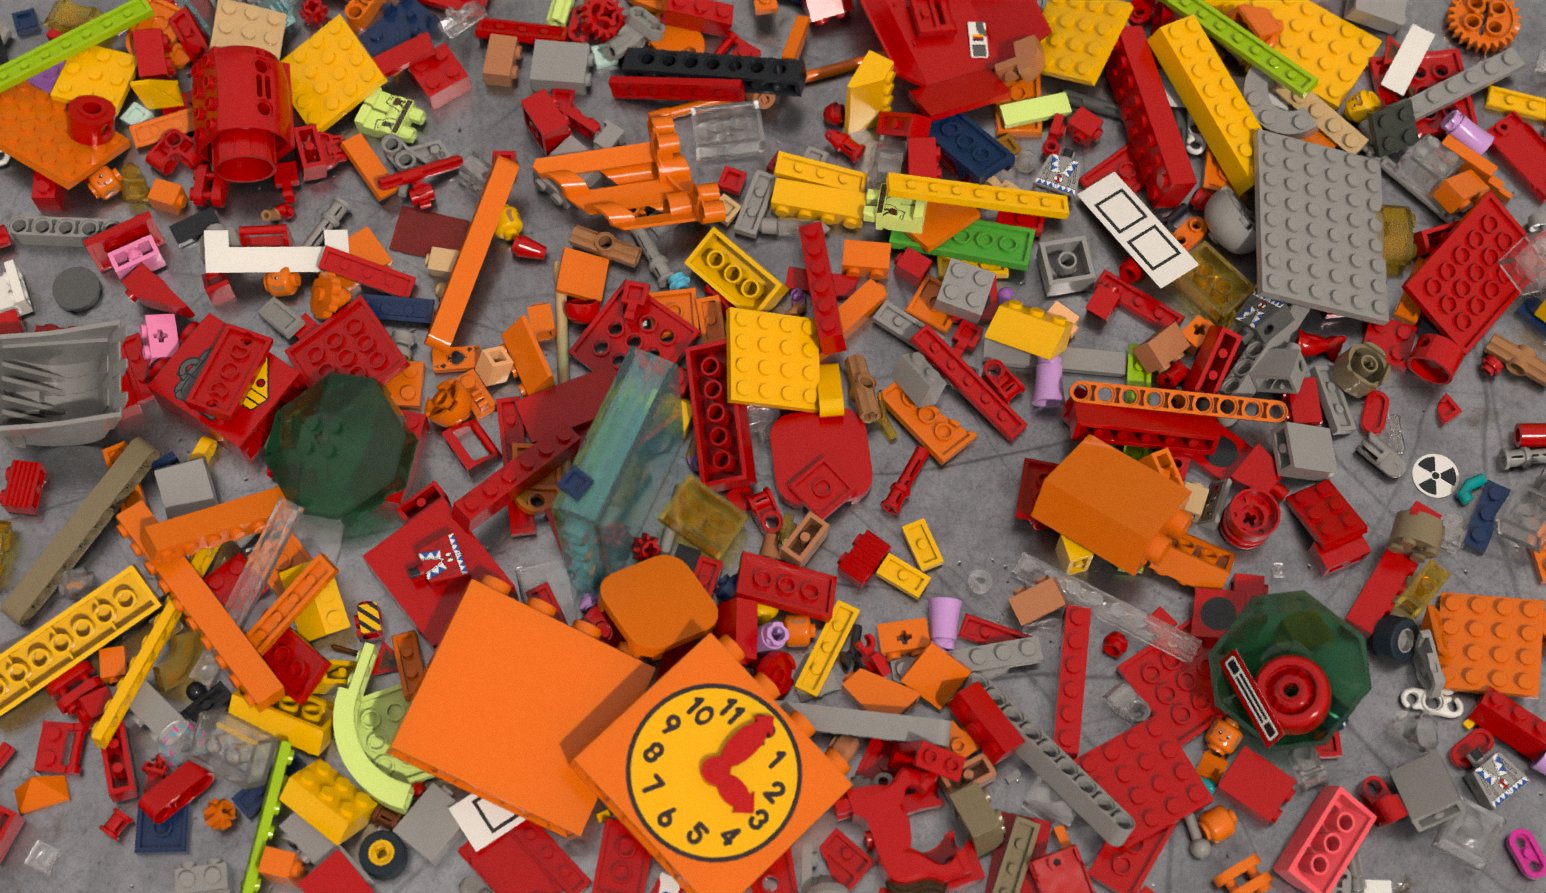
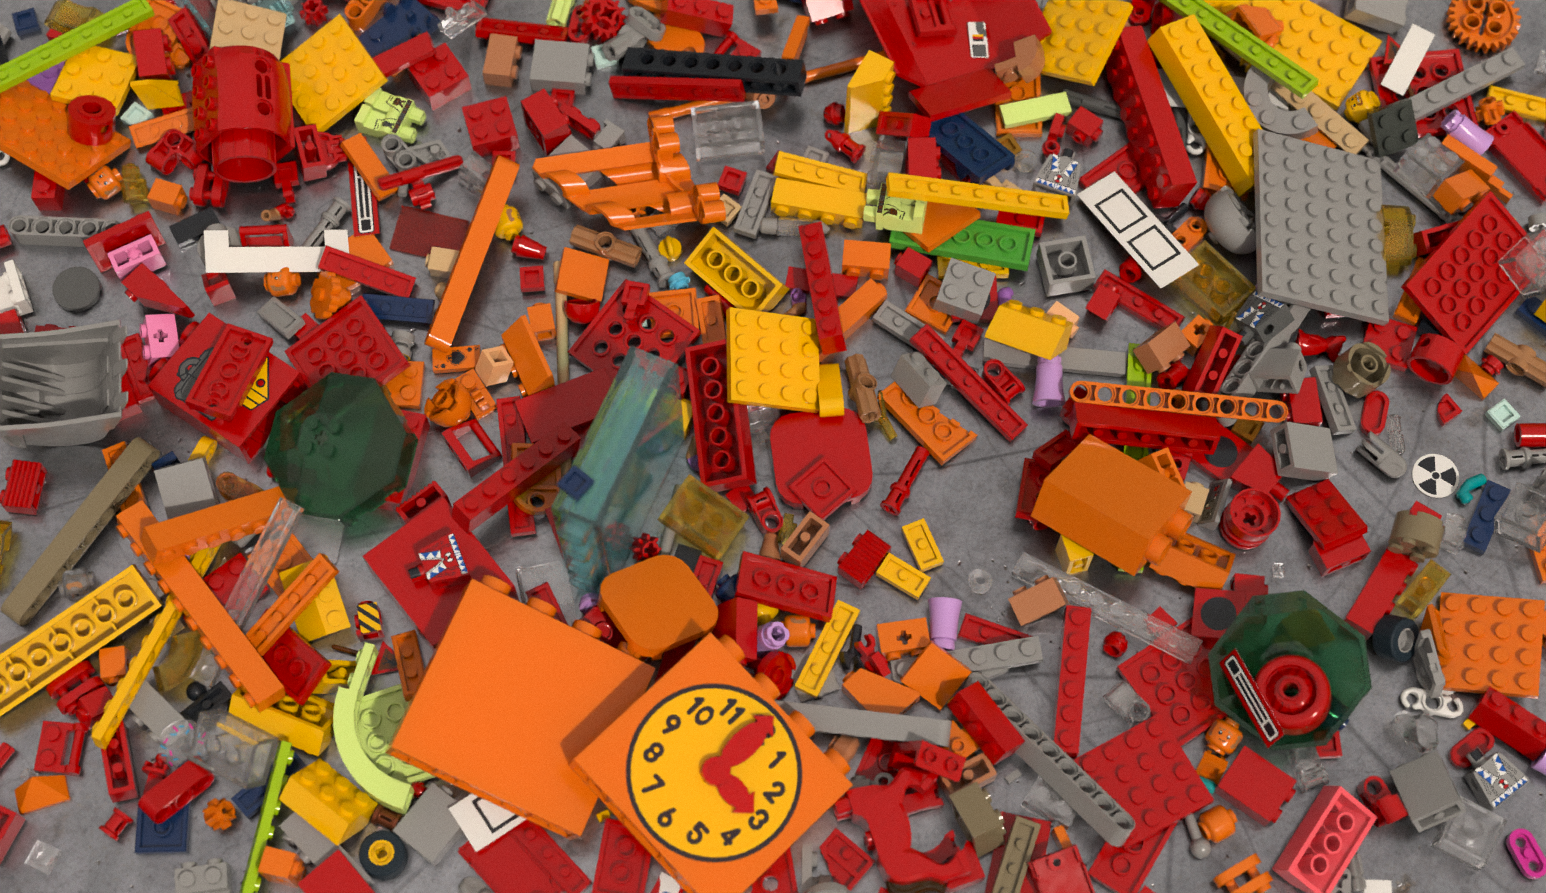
(239, 489): none -> clear orange piece
(363, 205): none -> sticker
(491, 126): none -> red brick
(532, 278): none -> red plate
(670, 248): none -> yellow tile
(1055, 450): none -> red plate
(1247, 430): none -> pearl gold plate
(1475, 378): none -> orange slope
(1489, 110): none -> orange gear
(1502, 415): none -> light aqua tile

